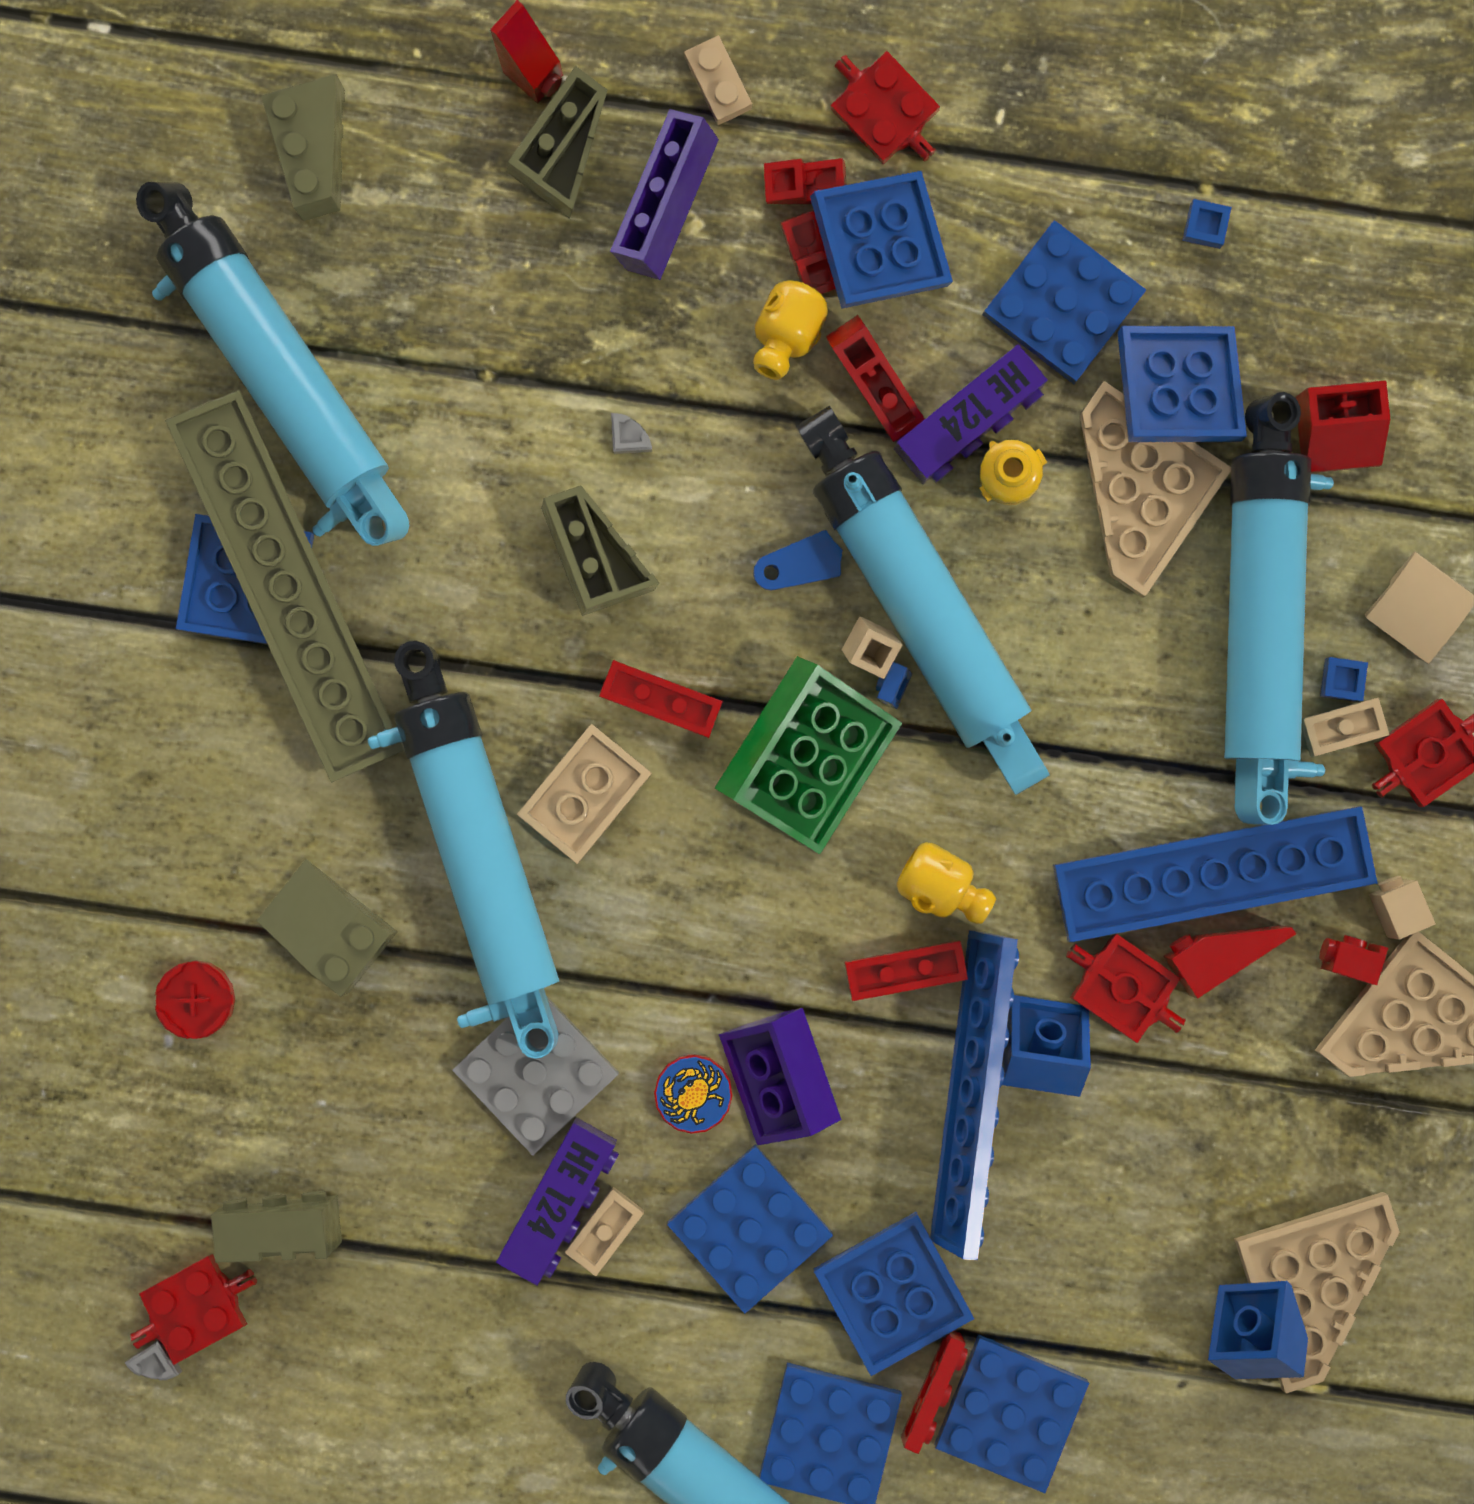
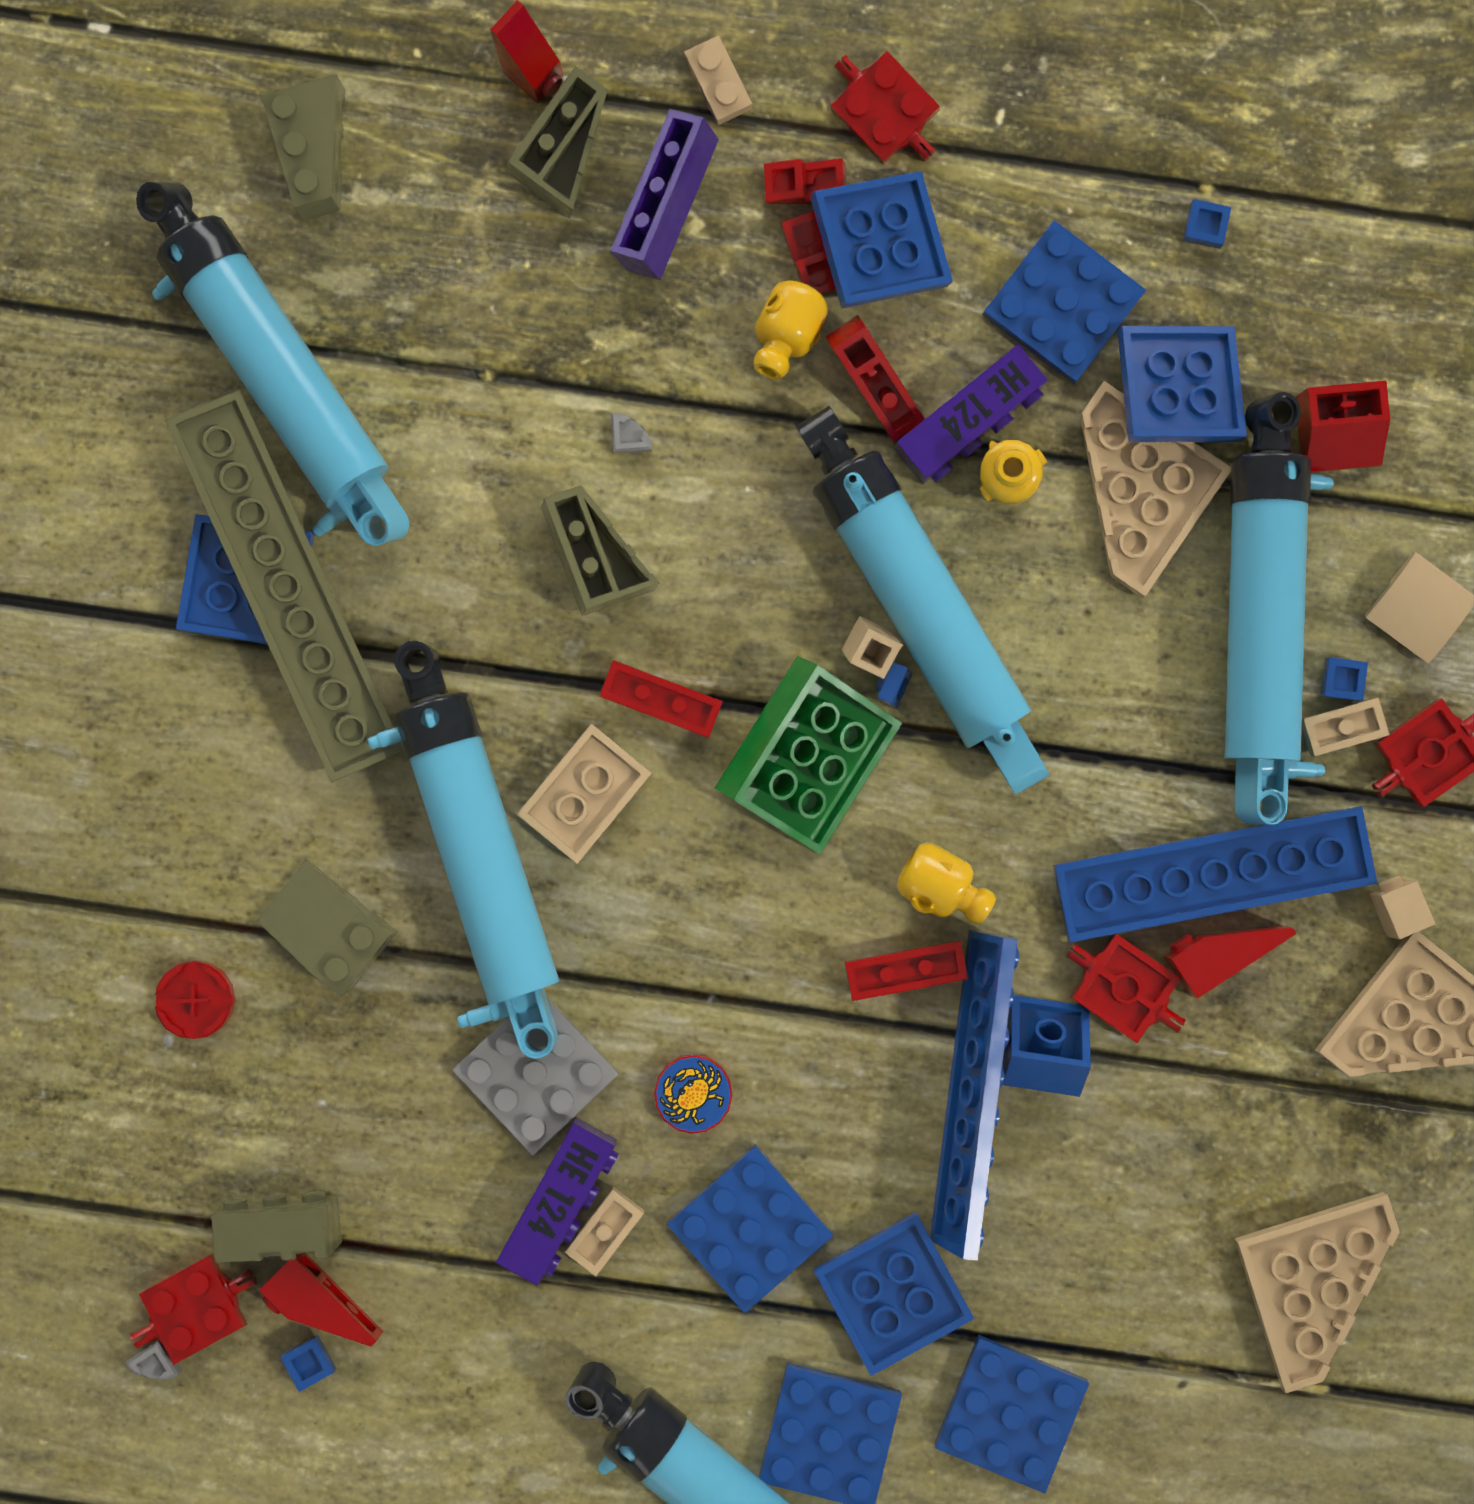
(308, 1363): none -> blue plate
(313, 1299): none -> red slope
(780, 1077): dark purple slope -> none
(801, 562): blue piece -> none
(934, 1392): red plate -> none
(1258, 1331): blue slope -> none
(1353, 959): red brick -> none

